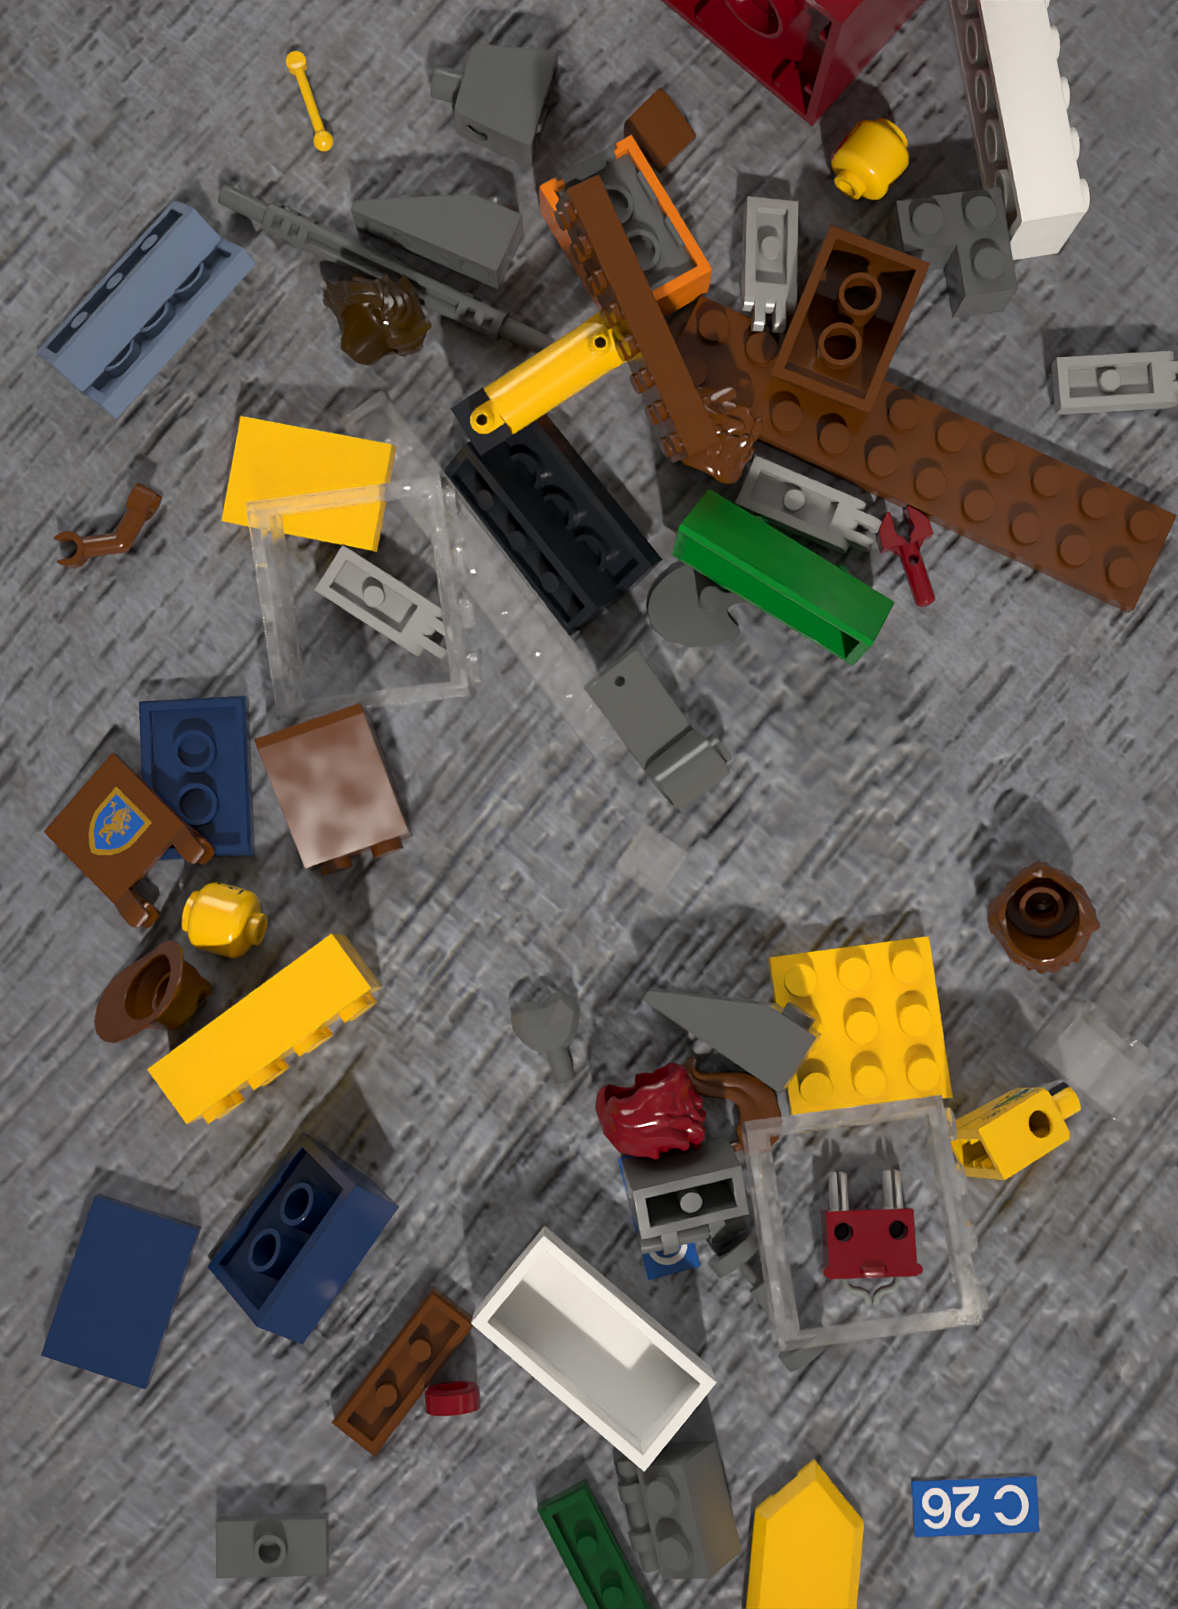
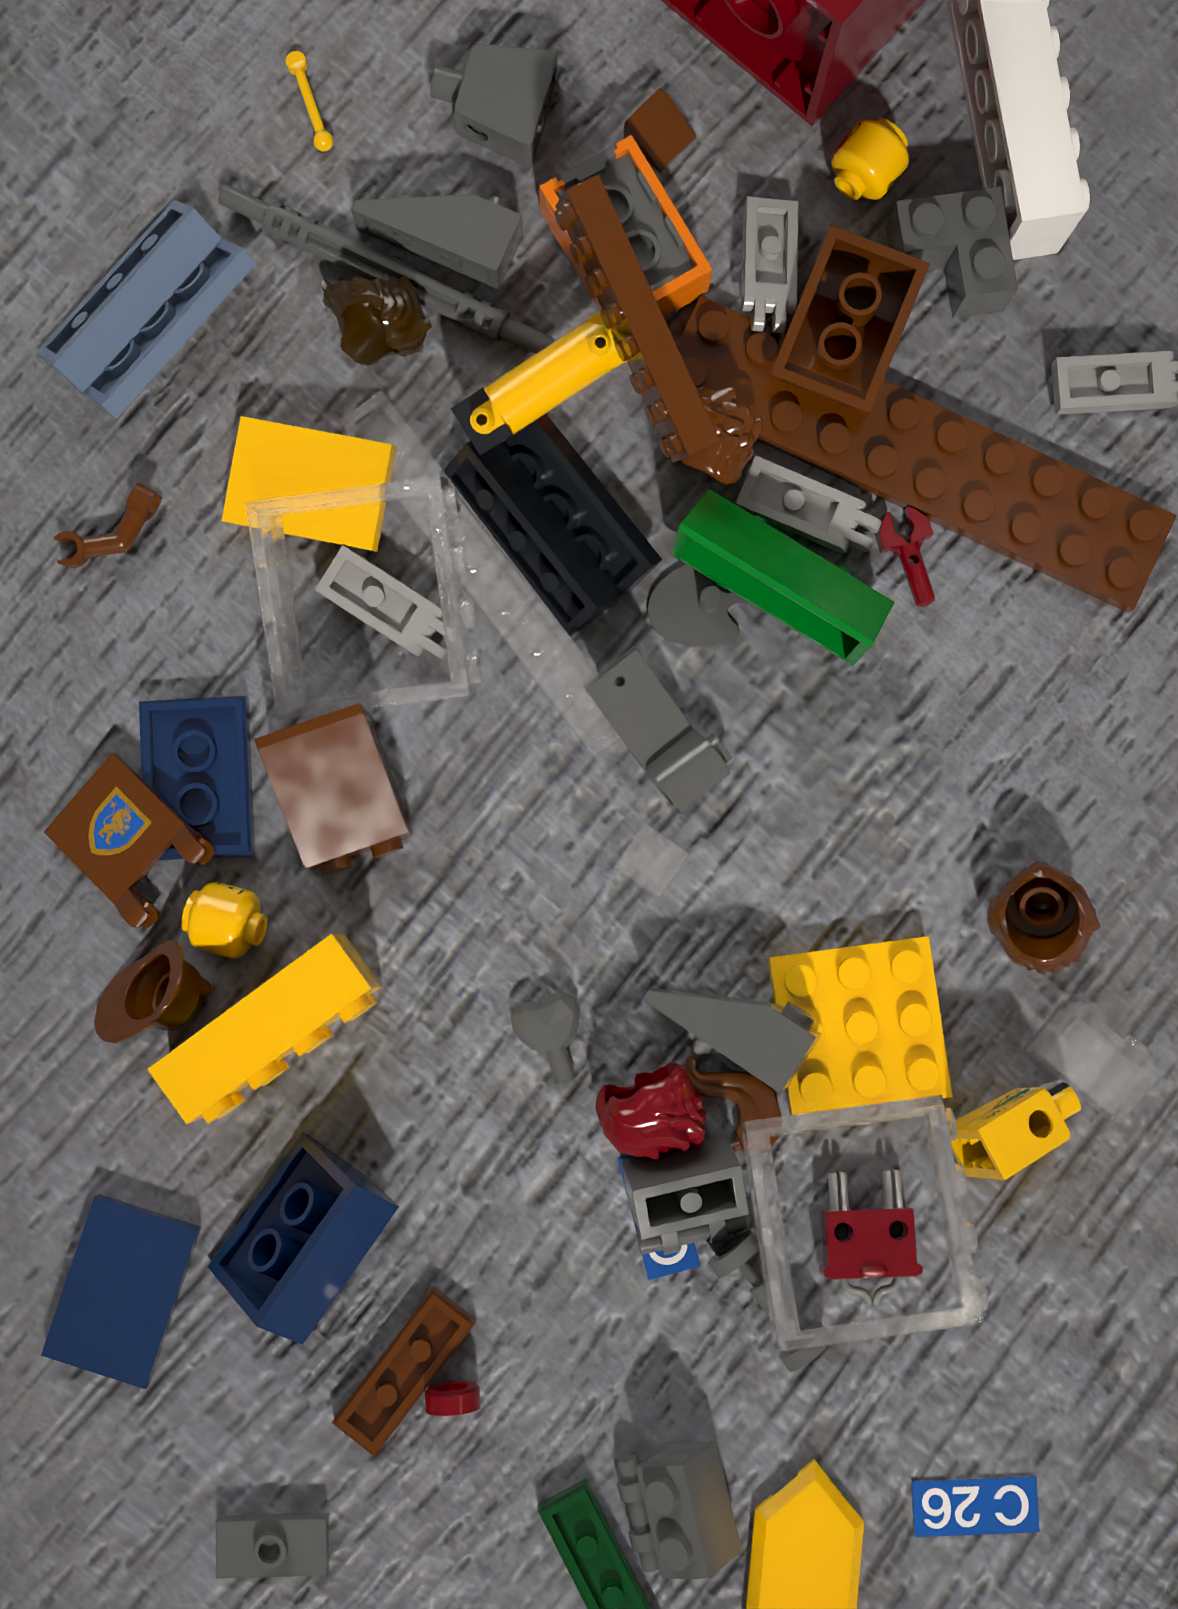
(594, 1348): white piece -> none

